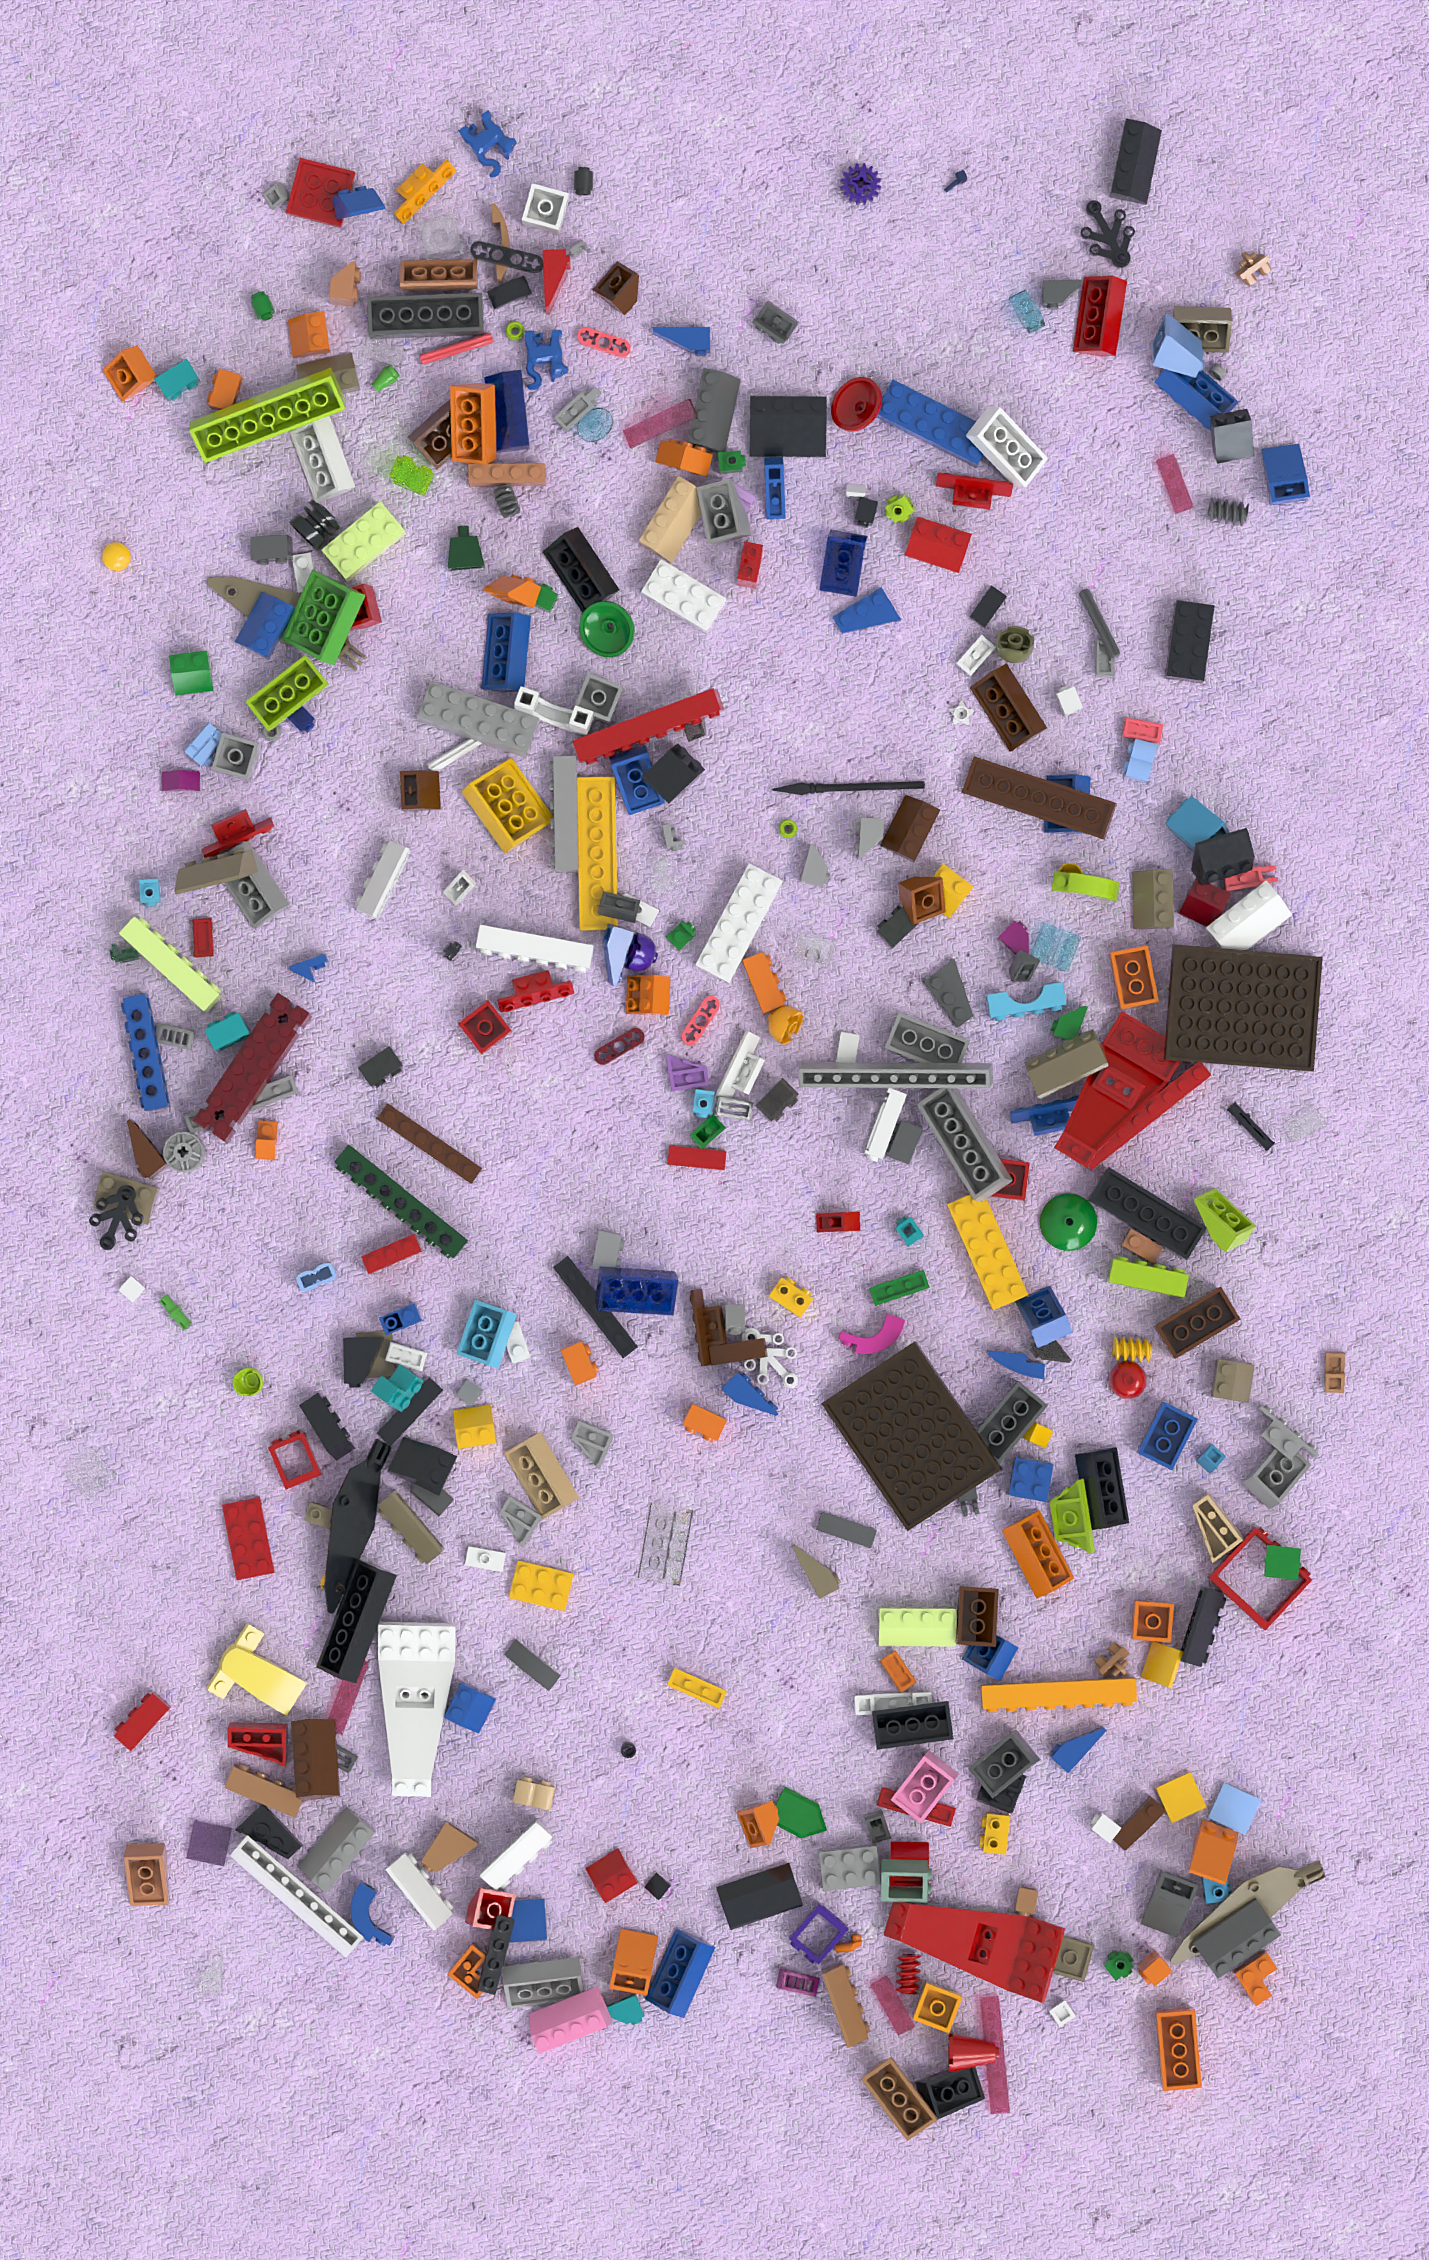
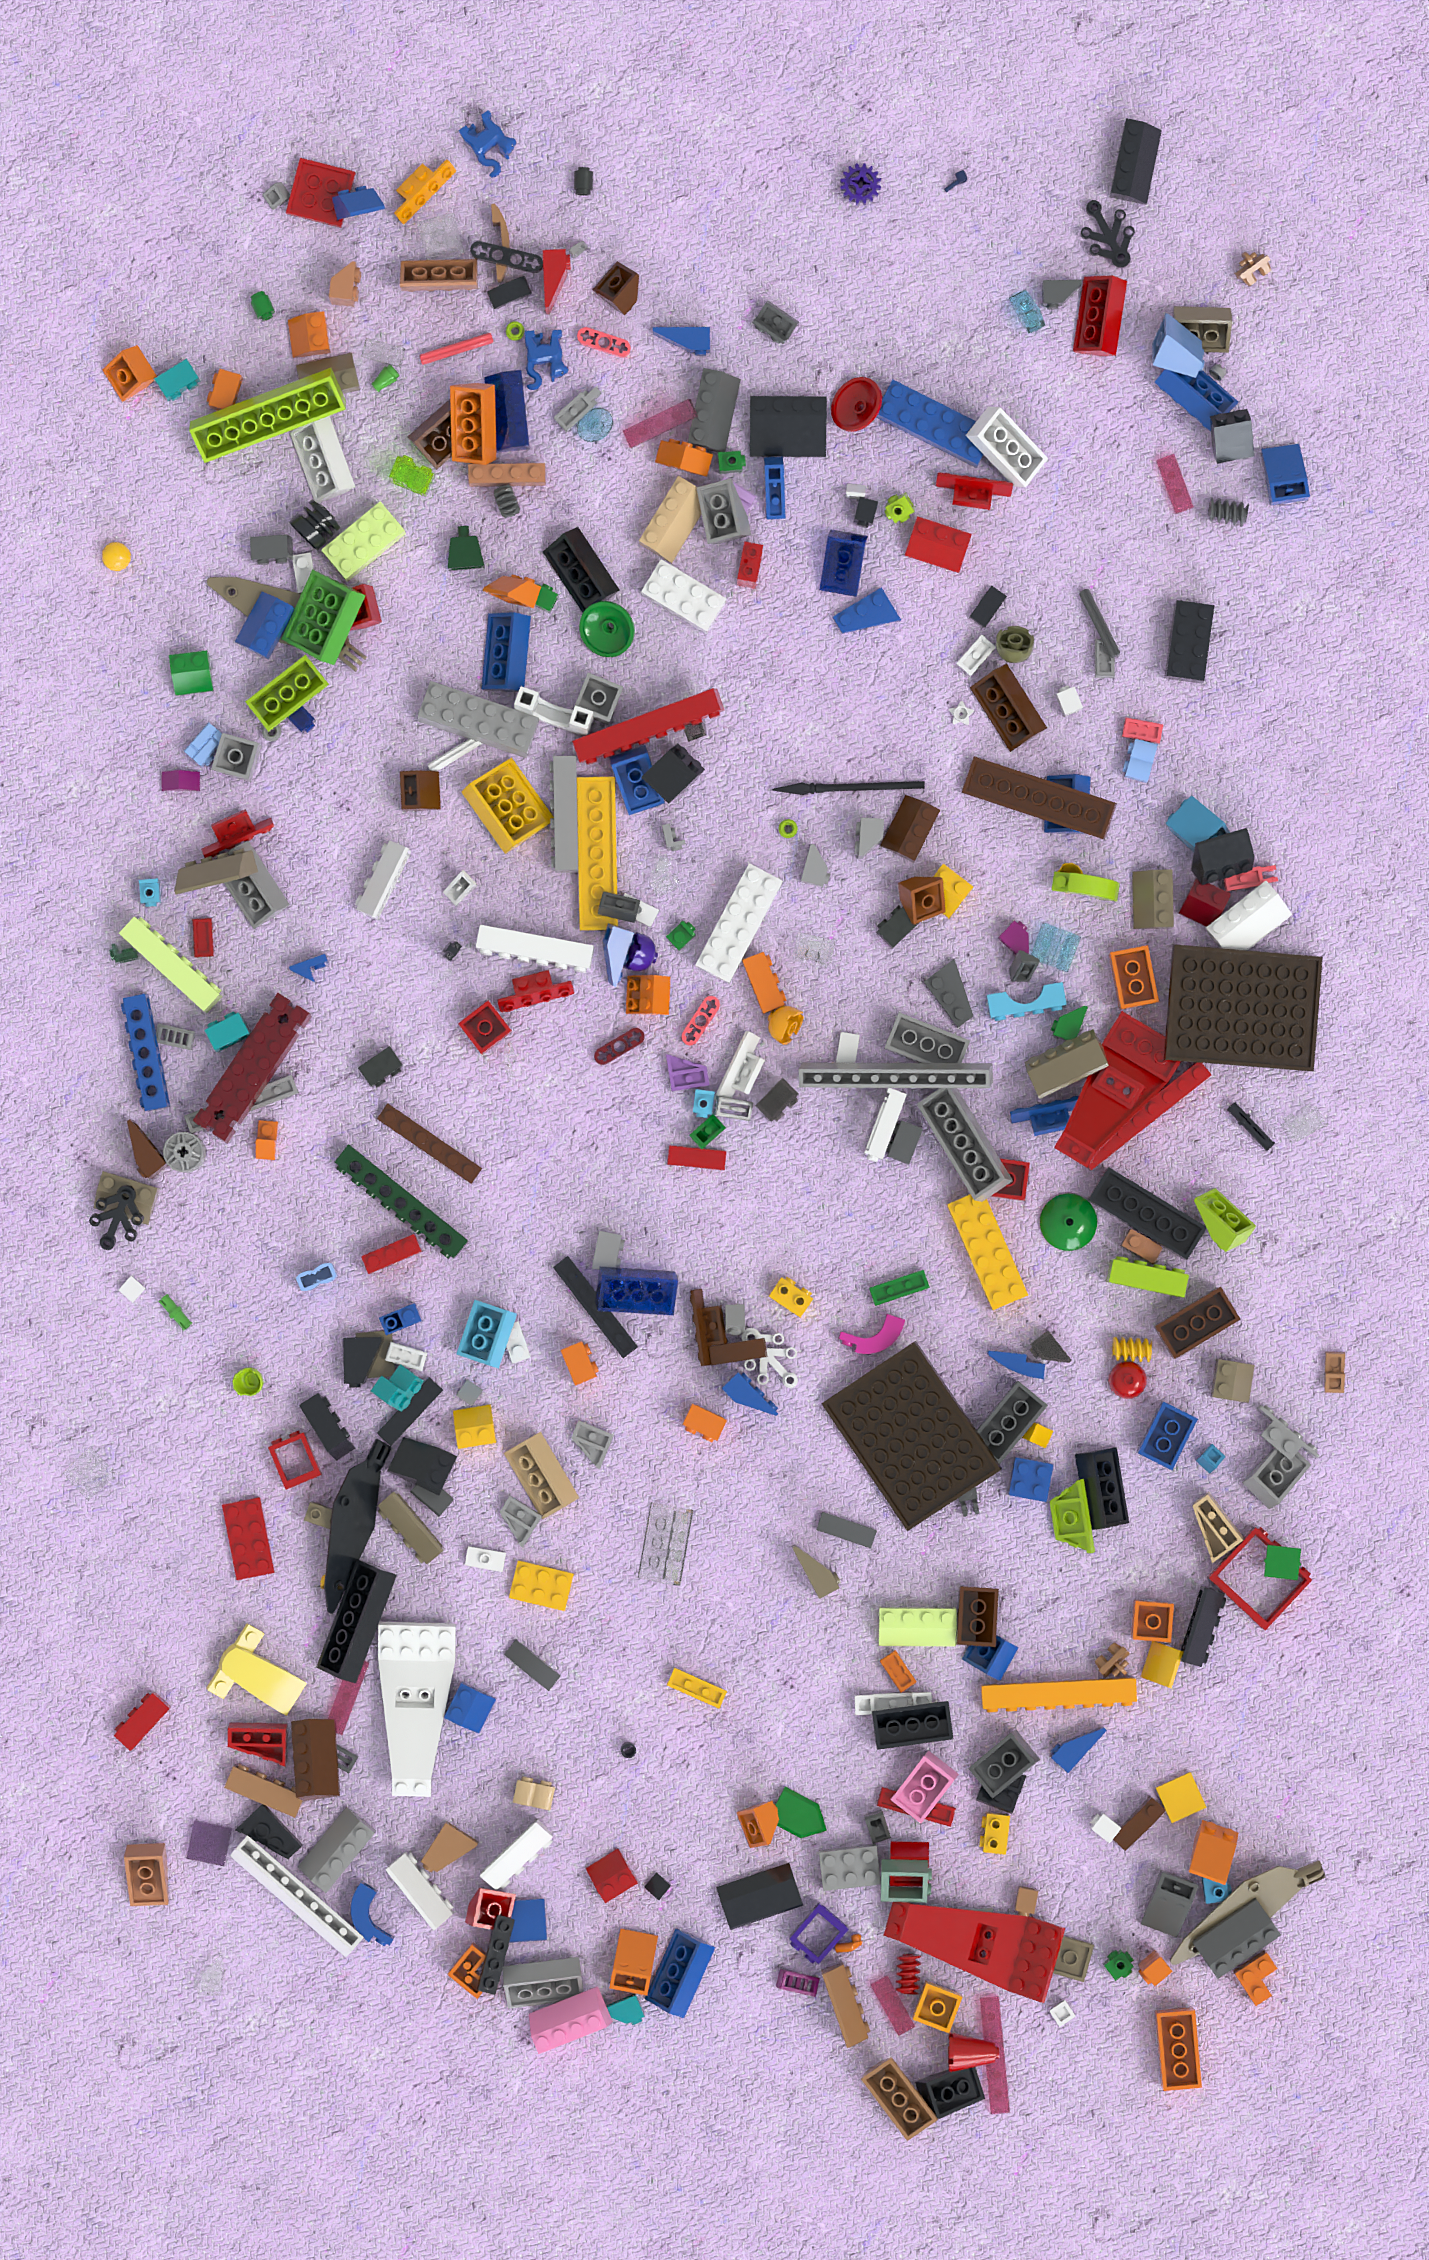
(425, 315): dark grey brick -> none
(545, 209): white brick -> none
(838, 1222): red slope -> none
(910, 1238): teal brick -> none
(1038, 1554): orange slope -> none
(1044, 1316): blue slope -> none
(1235, 1808): light blue slope -> none

